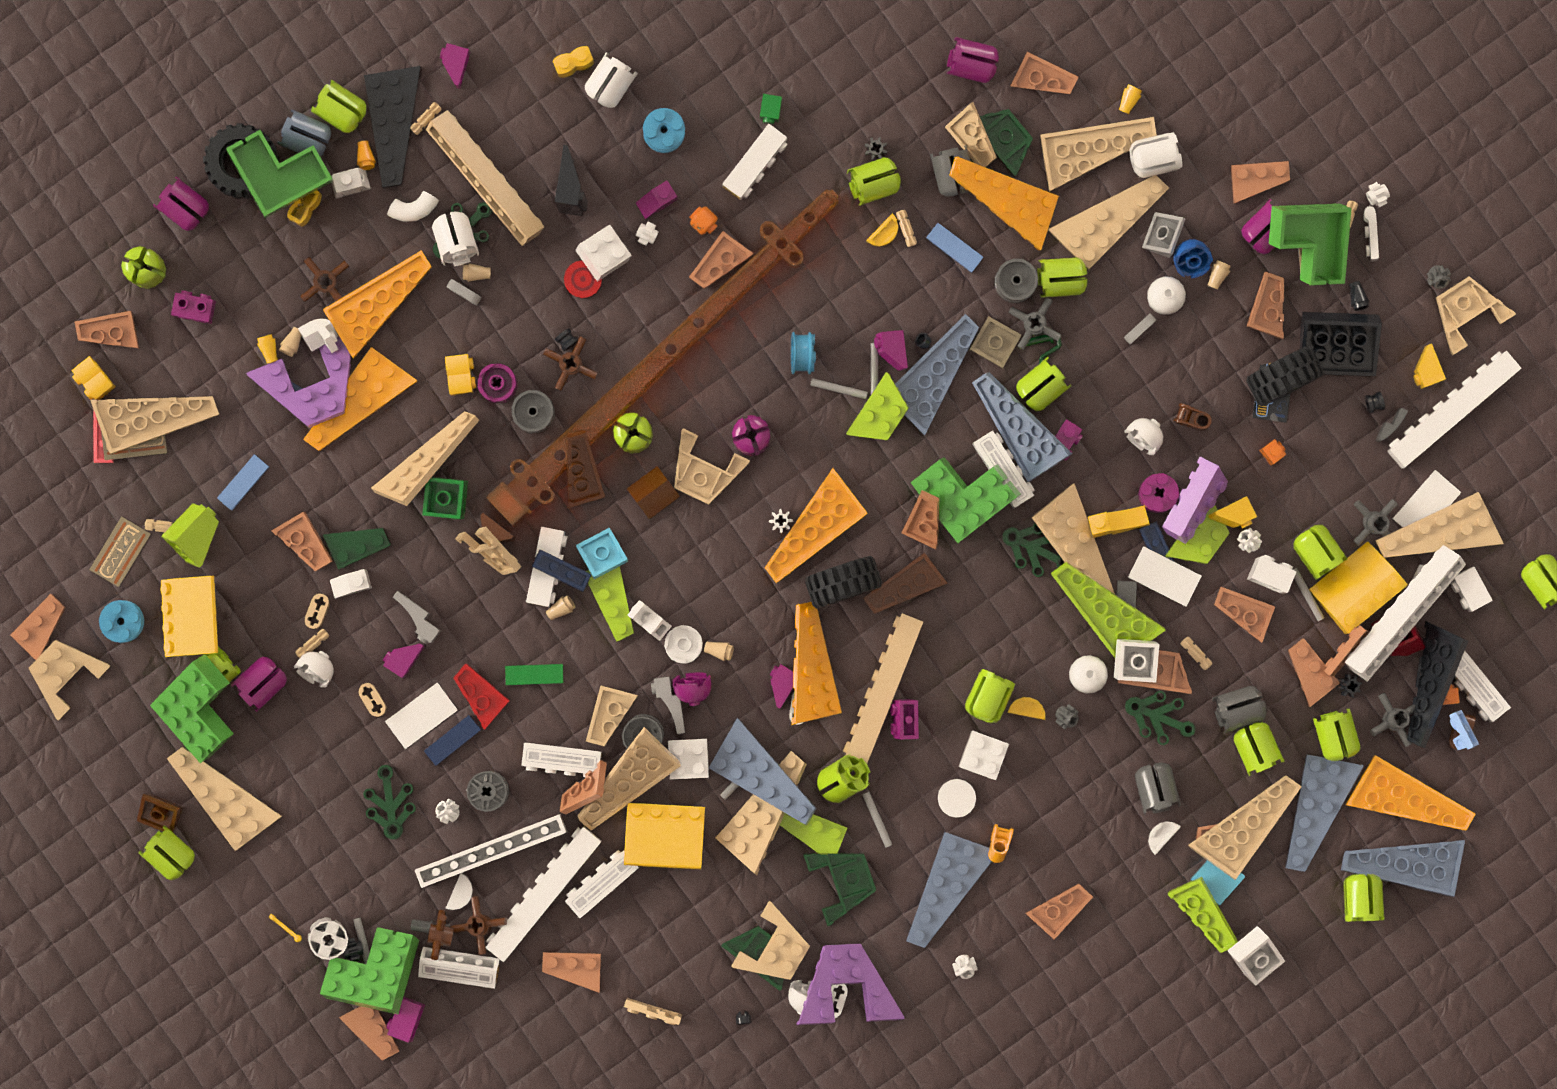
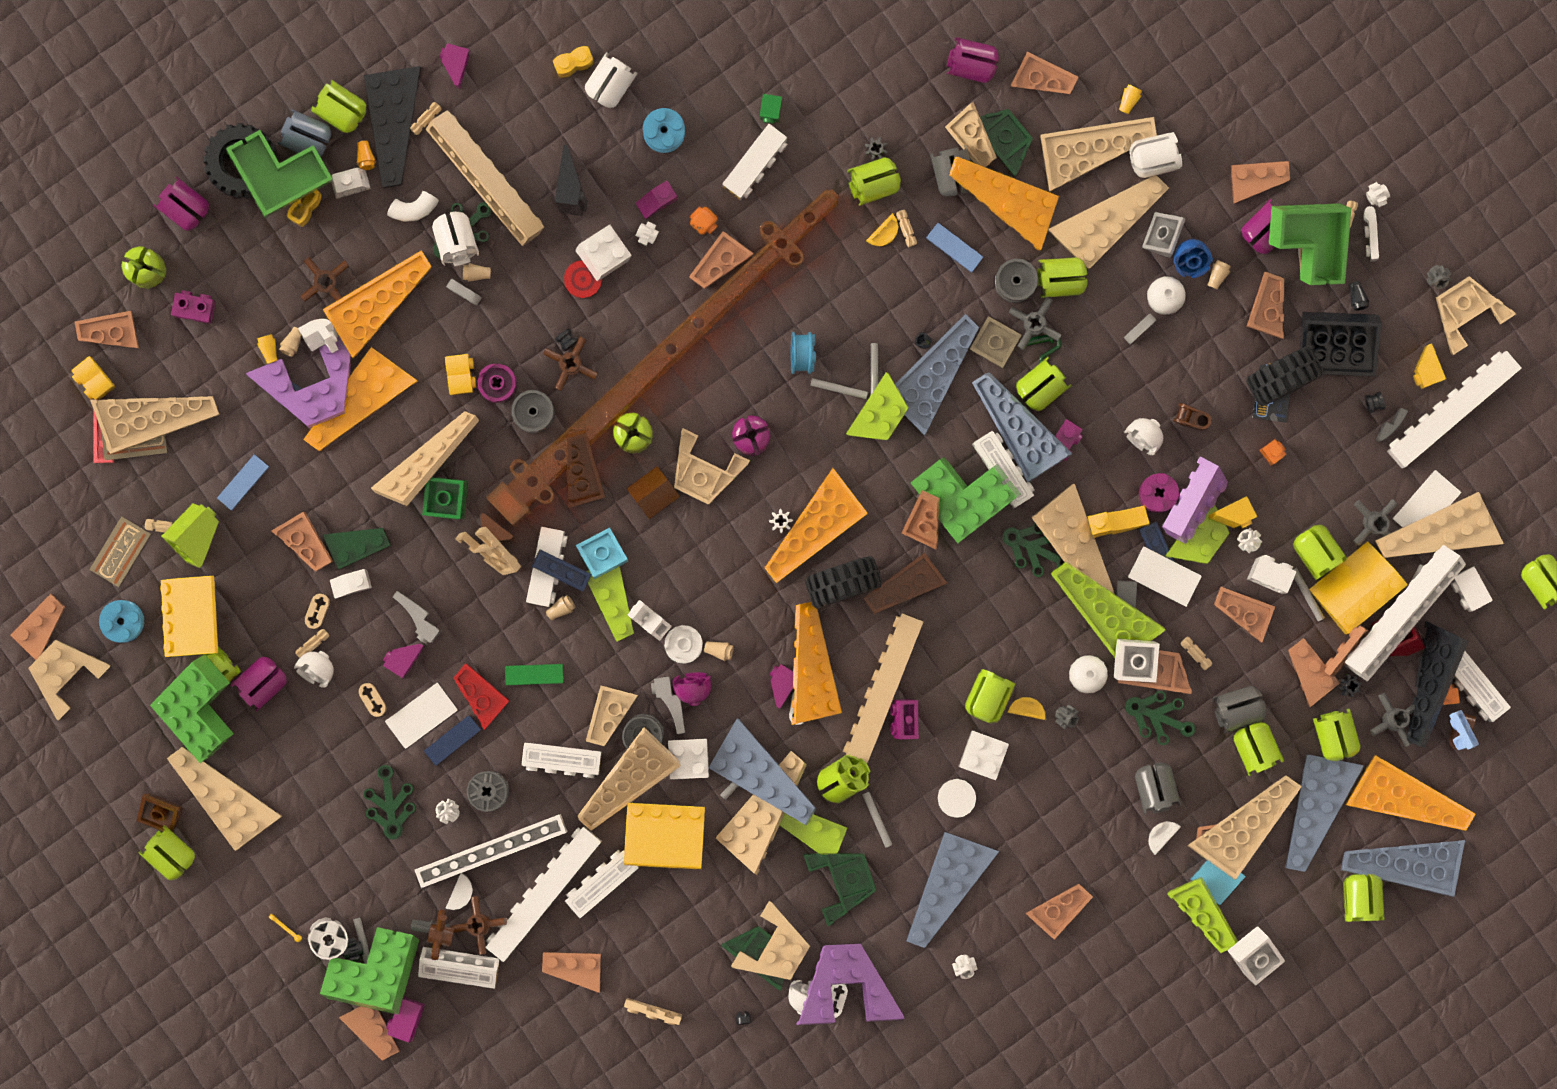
(585, 792): nougat wing -> none
(891, 347): magenta slope -> none
(999, 841): light orange piece -> none

